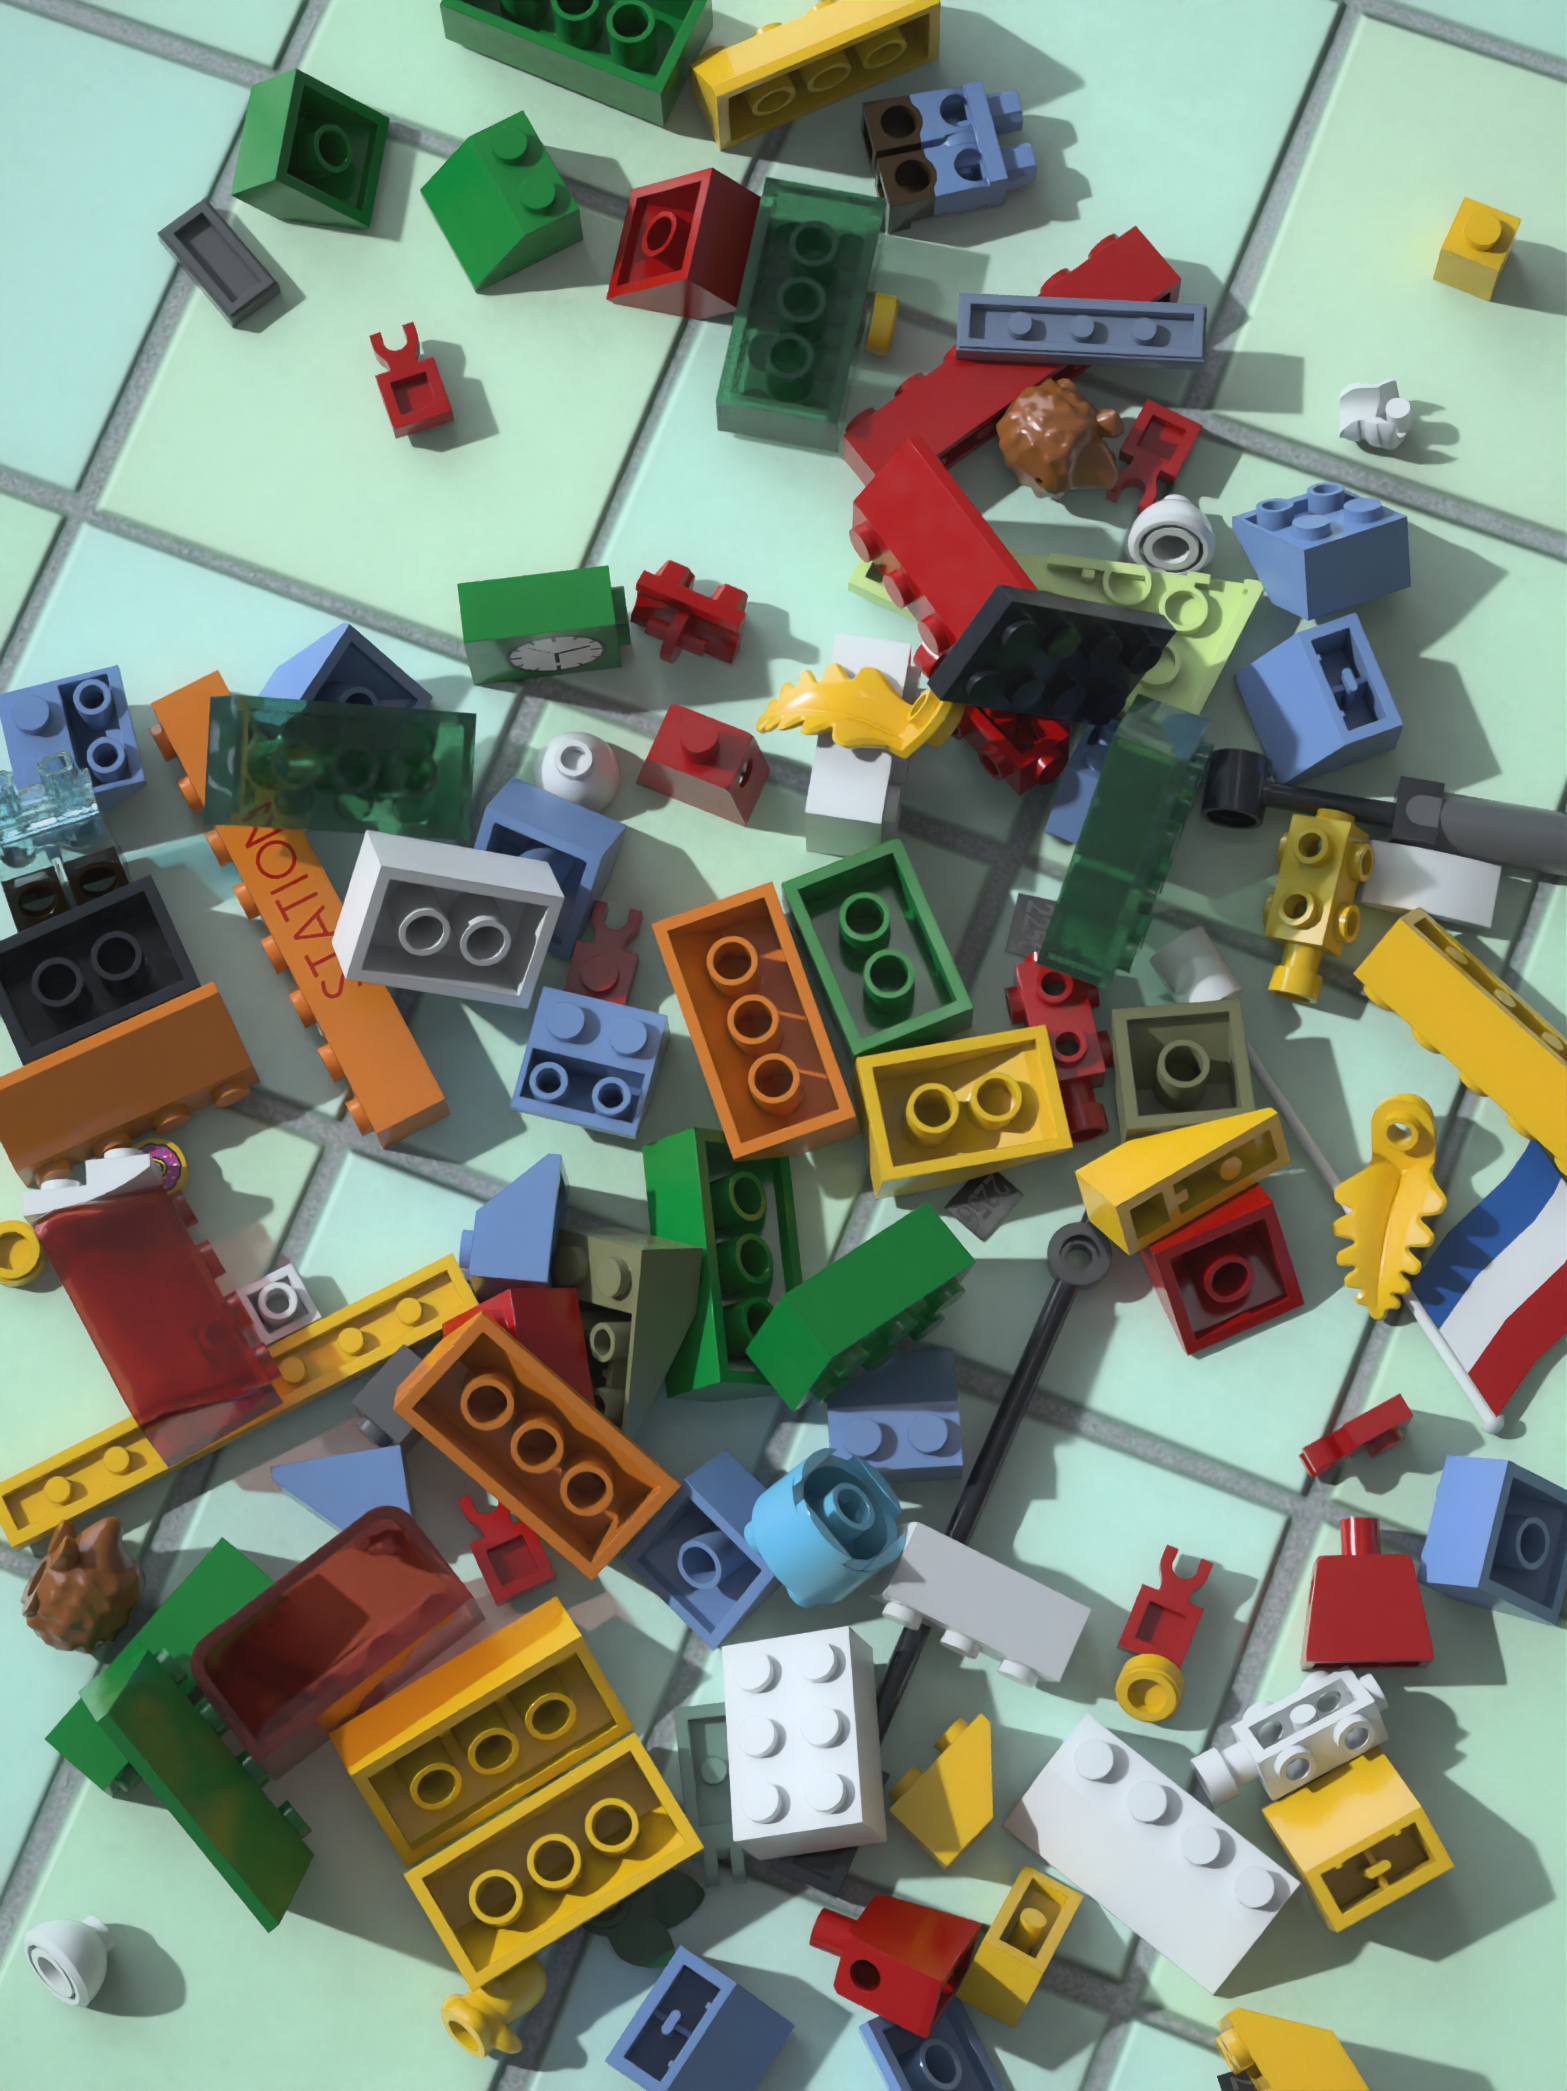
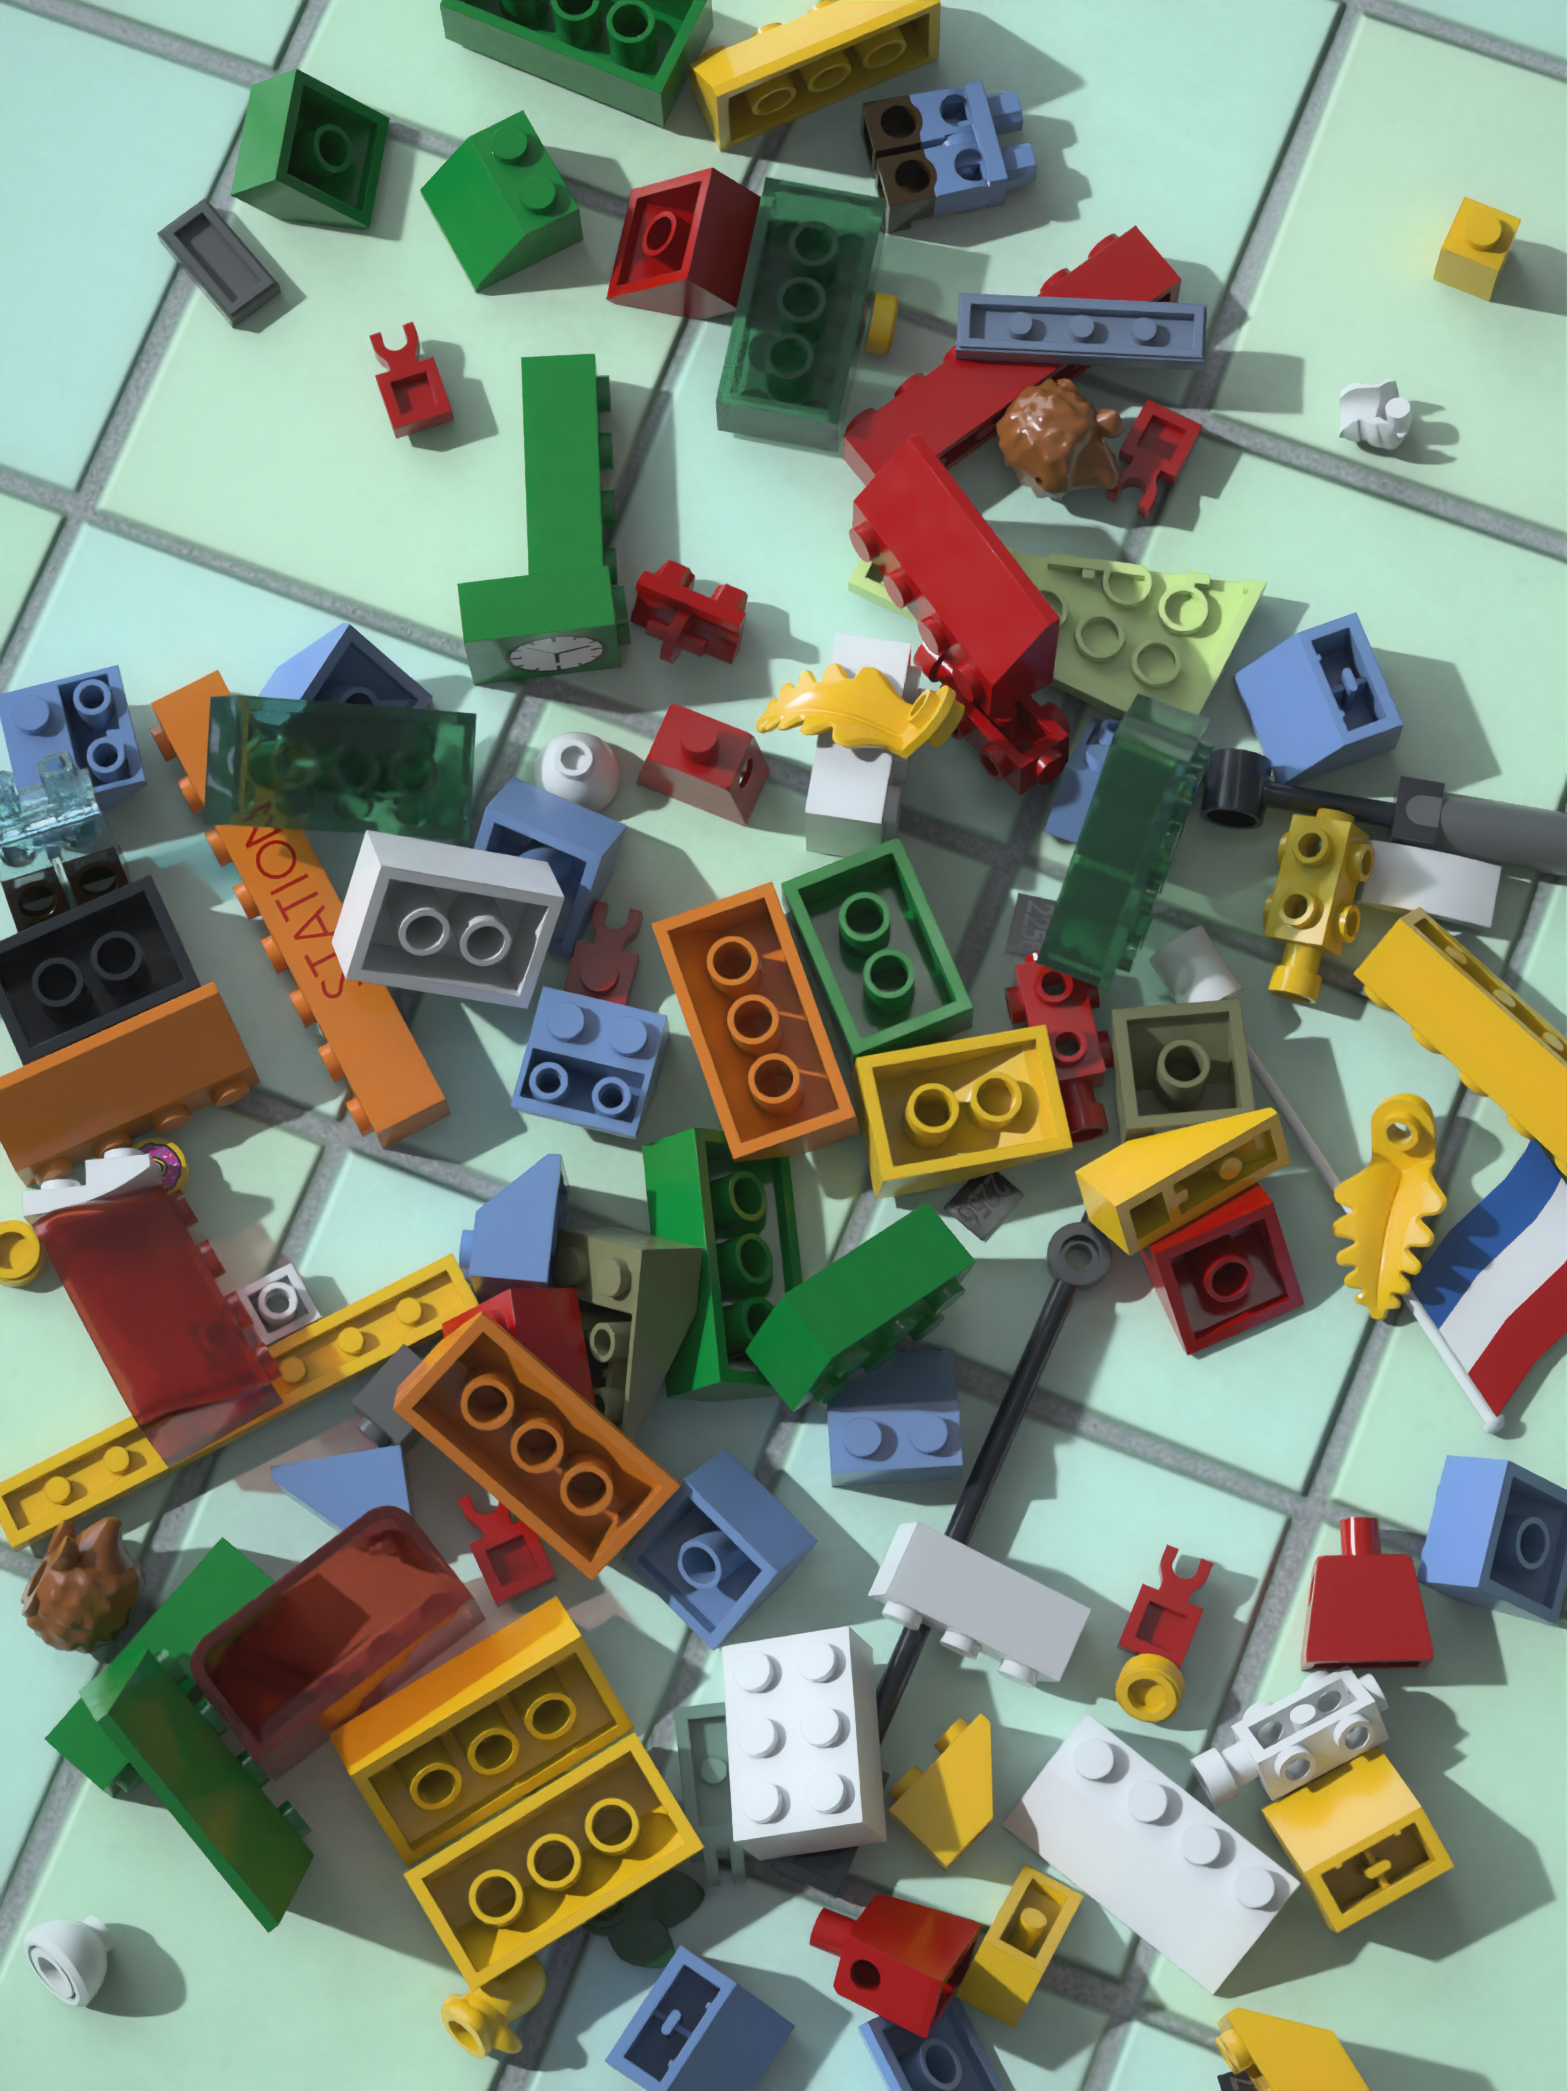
(566, 464): none -> green brick
(826, 1527): medium azure brick -> none
(1051, 656): black plate -> none
(1172, 537): white brick -> none
(1325, 549): medium blue slope -> none
(1371, 1431): red plate -> none

